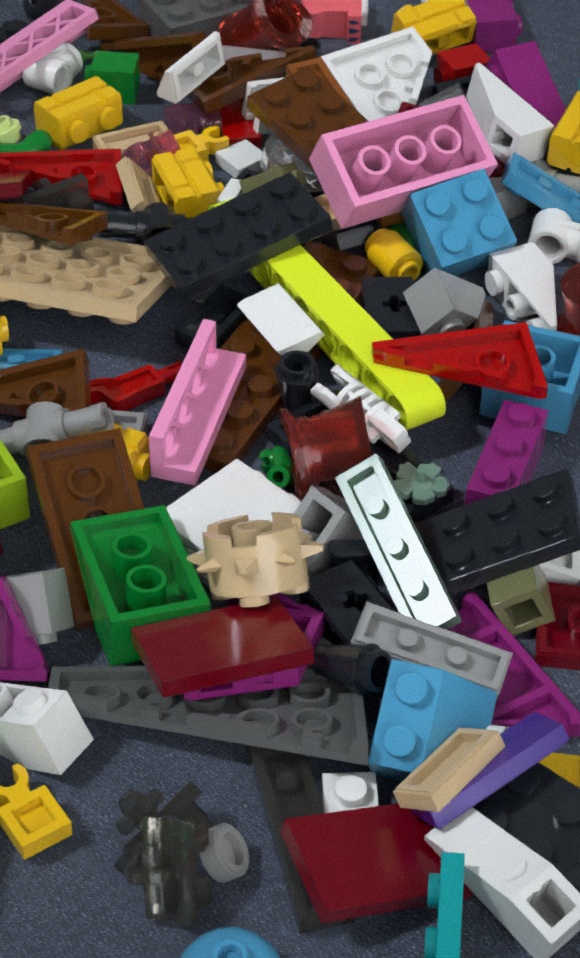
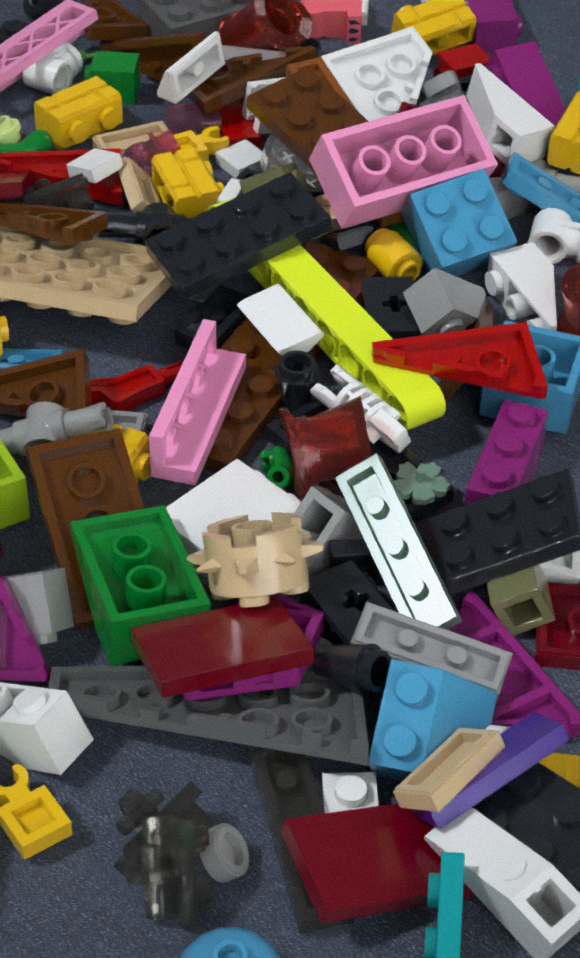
(95, 165): none -> white tile
(439, 83): none -> light grey tile

